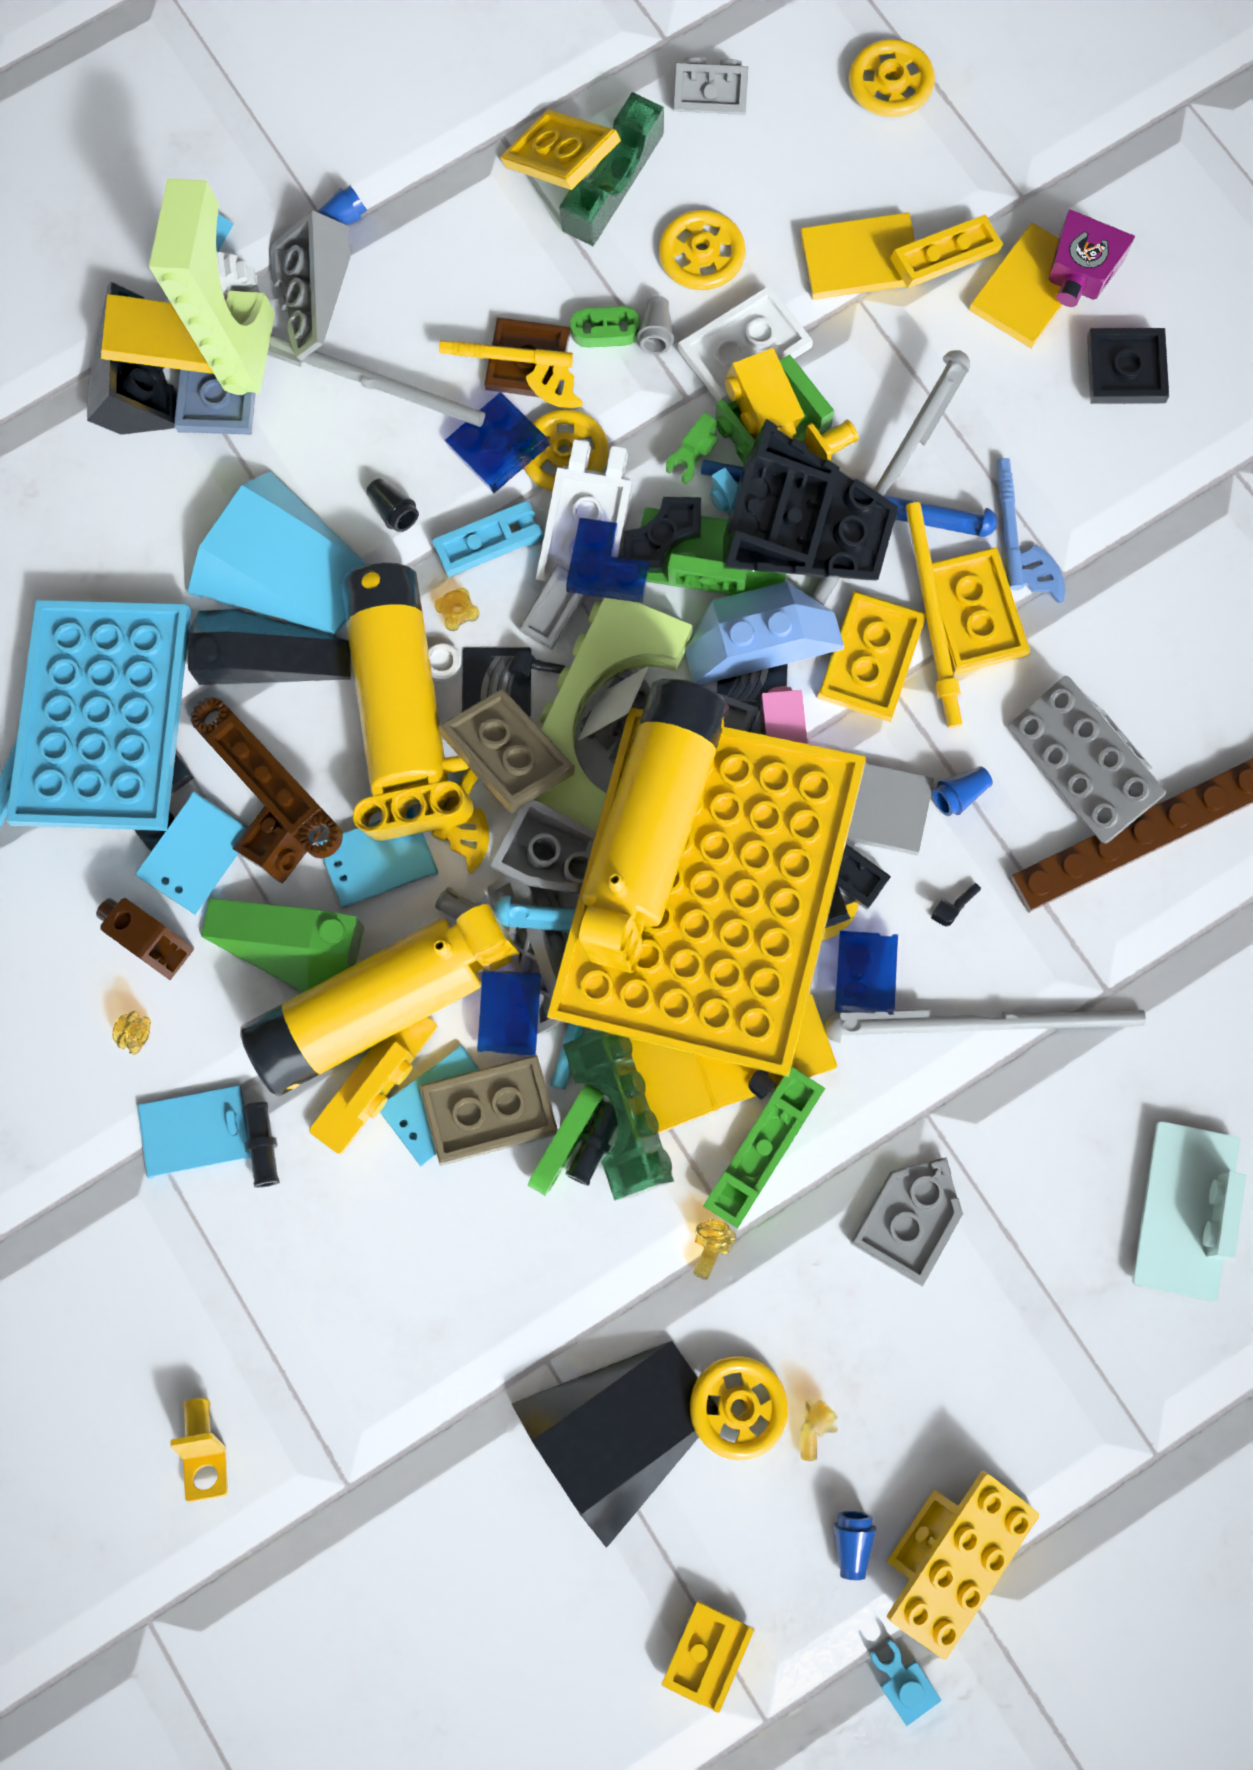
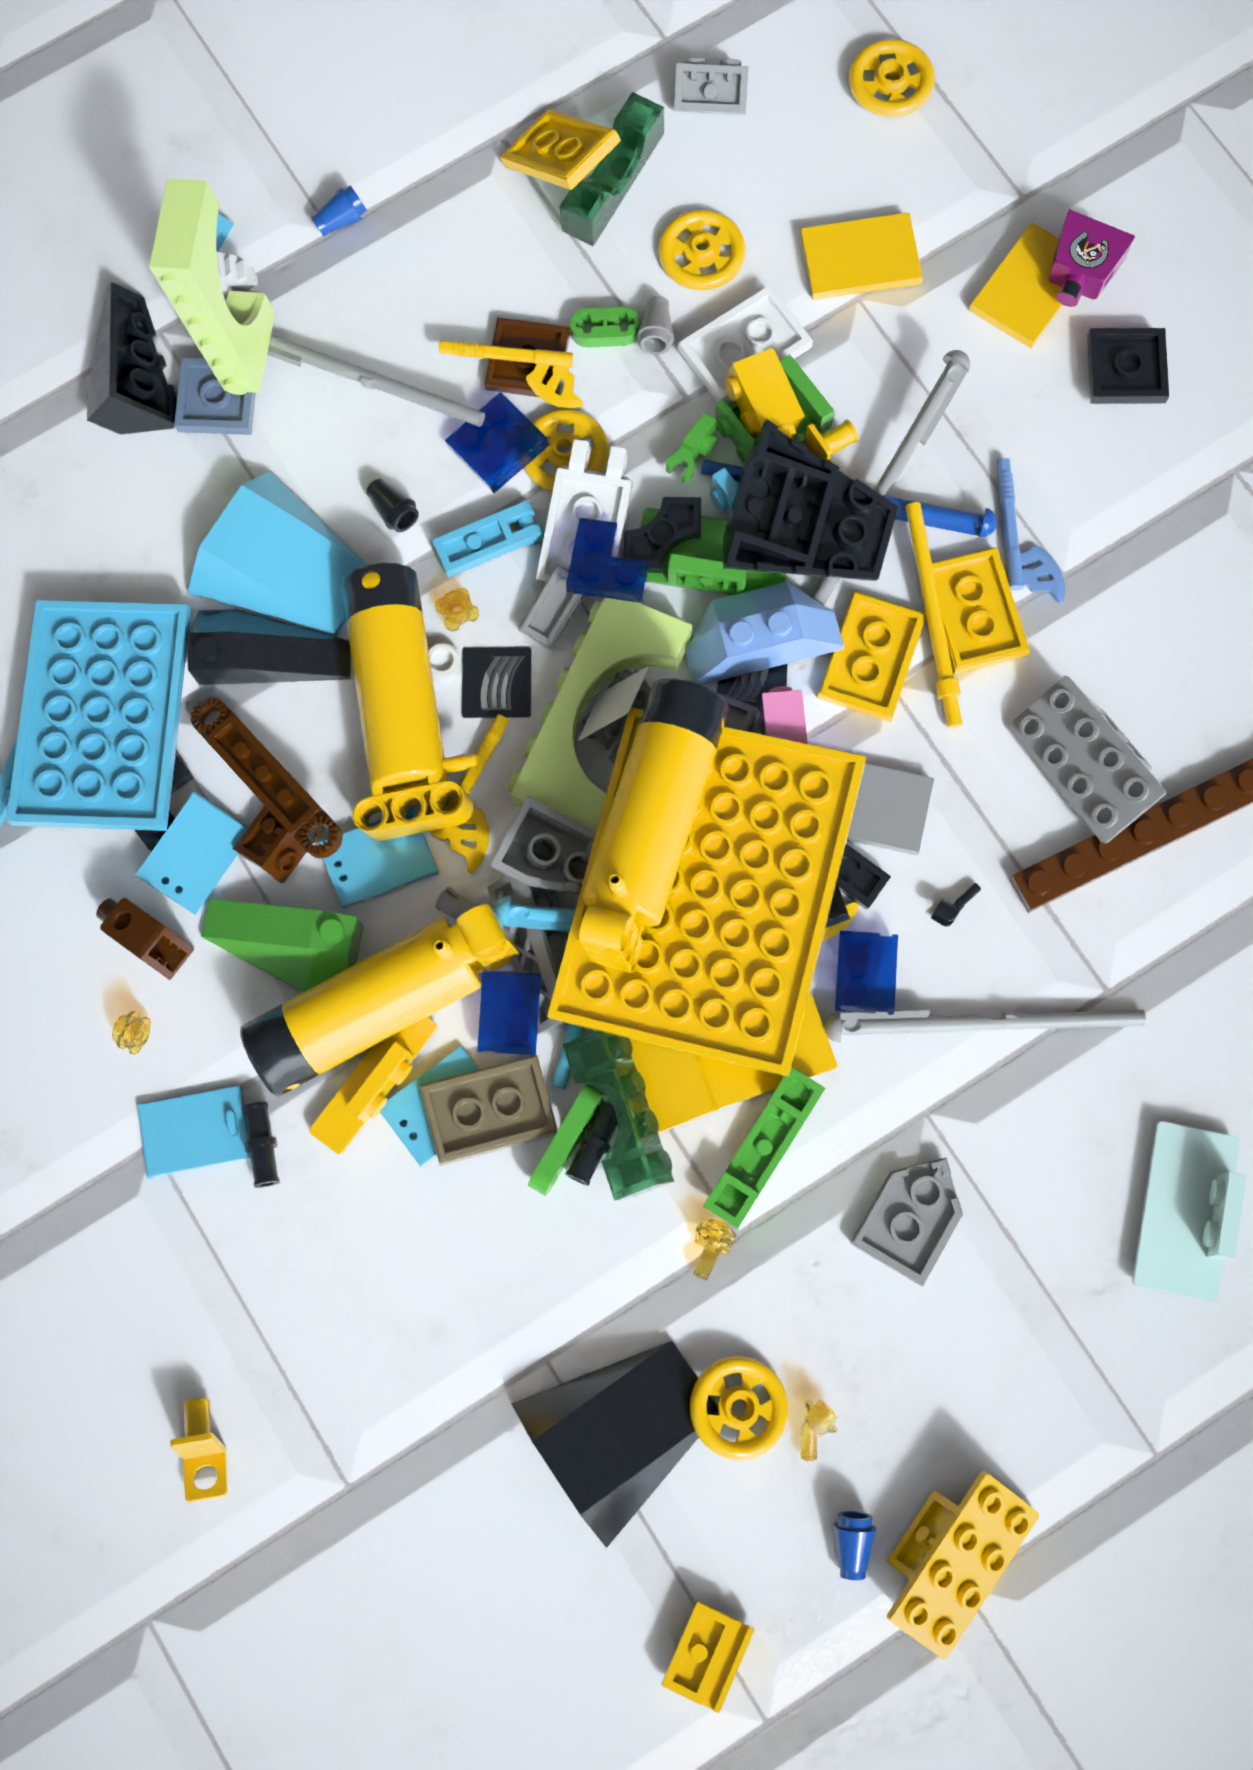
(148, 335): yellow tile -> none
(310, 270): light grey wedge -> none
(506, 750): dark tan tile -> none
(524, 662): black hand -> none
(761, 1084): black hand -> none
(906, 1686): medium azure plate -> none
(946, 251): yellow plate -> none
(960, 791): blue cone -> none

